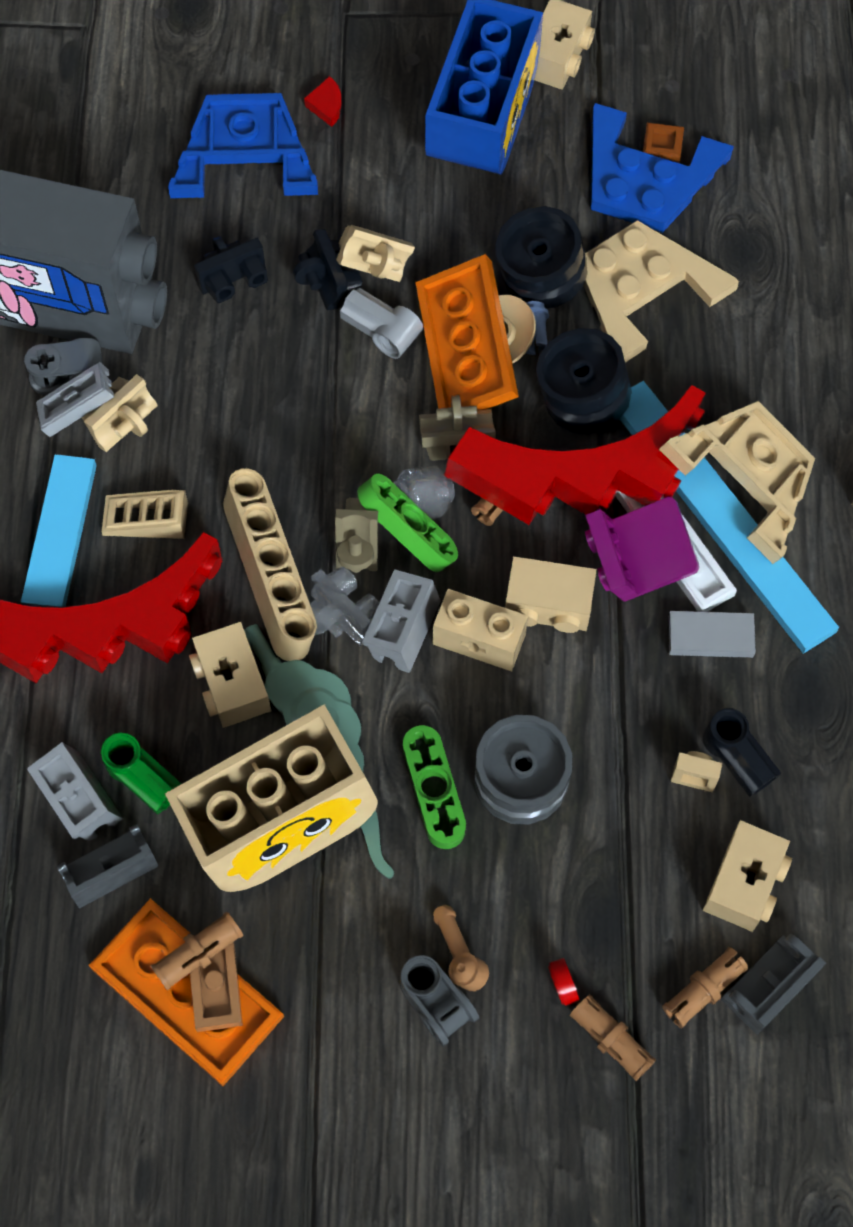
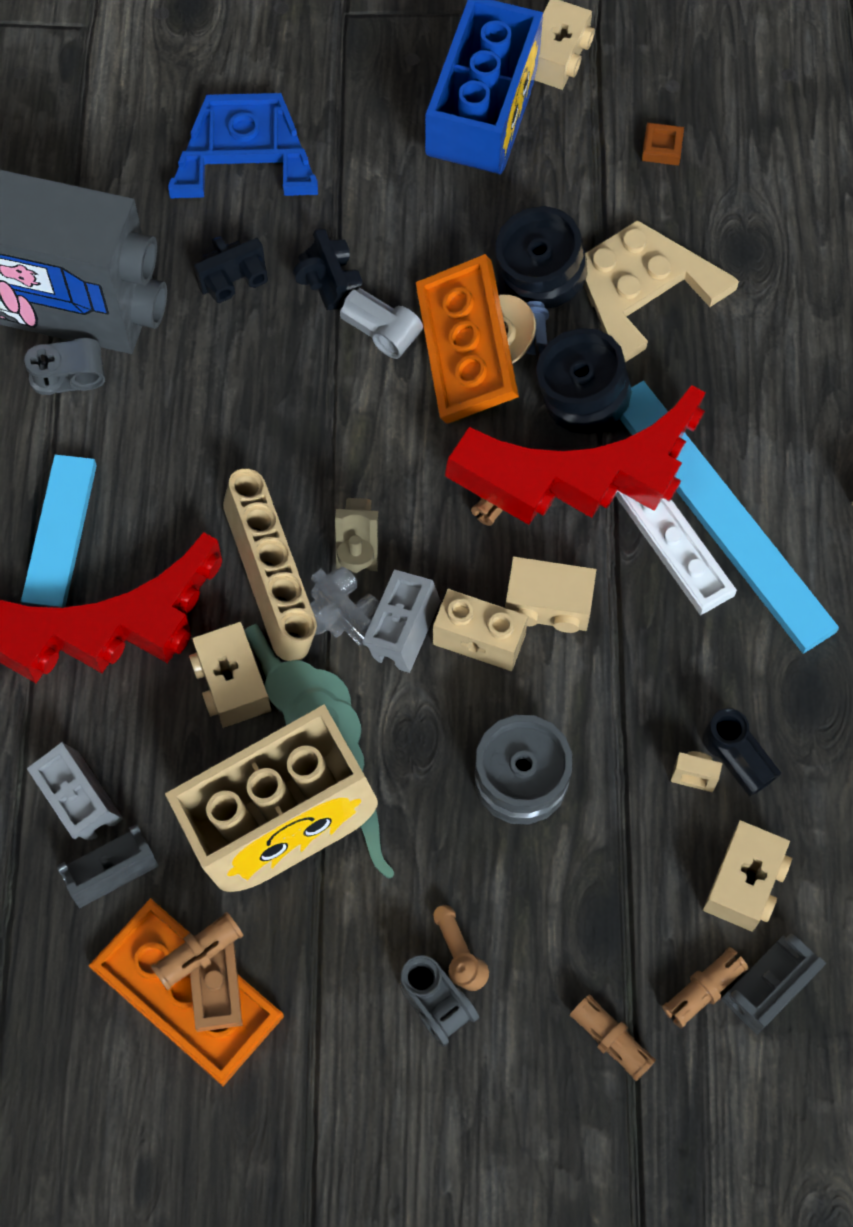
(74, 399): light grey tile -> none
(121, 413): tan hips -> none
(142, 774): green piece -> none
(158, 528): tan slope -> none
(325, 101): red tile -> none
(373, 252): tan hips -> none
(421, 535): bright green beam -> none
(427, 489): clear head -> none
(431, 819): bright green beam -> none
(449, 426): dark tan hips -> none
(563, 982): red tile -> none
(641, 185): blue wing -> none
(642, 548): magenta bracket -> none
(711, 634): light grey tile -> none
(761, 458): tan wing -> none

